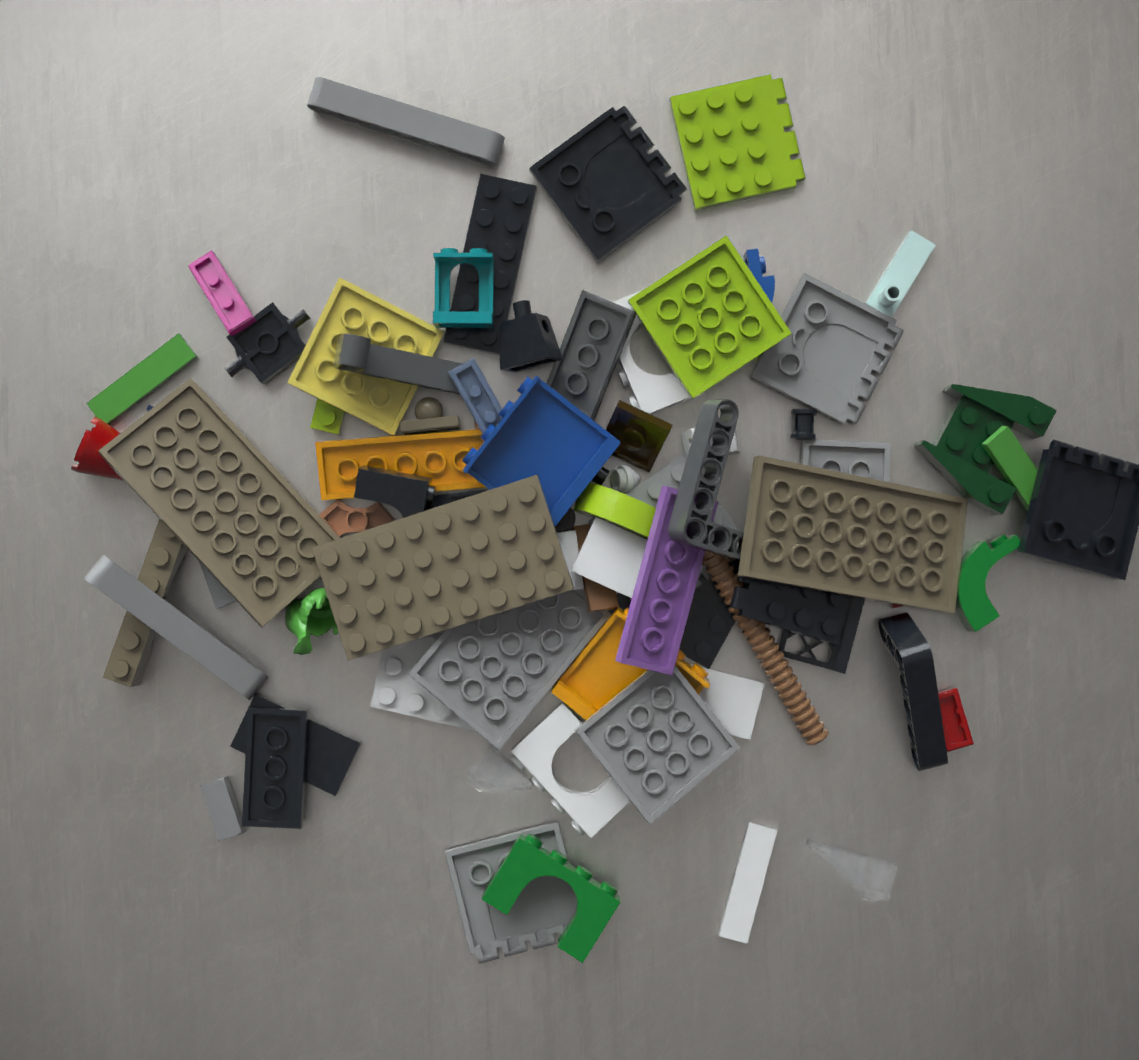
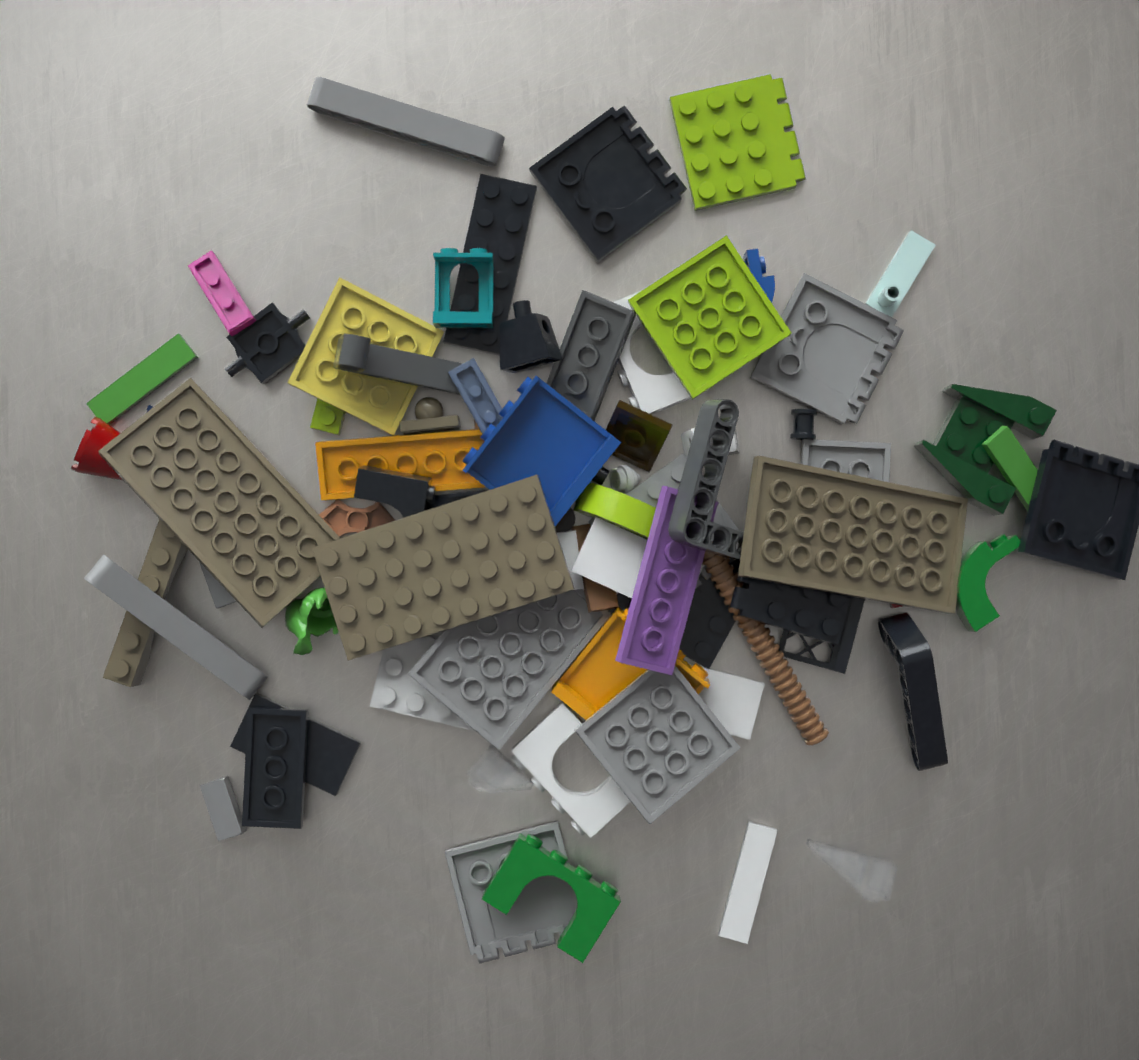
(954, 720): red plate -> none

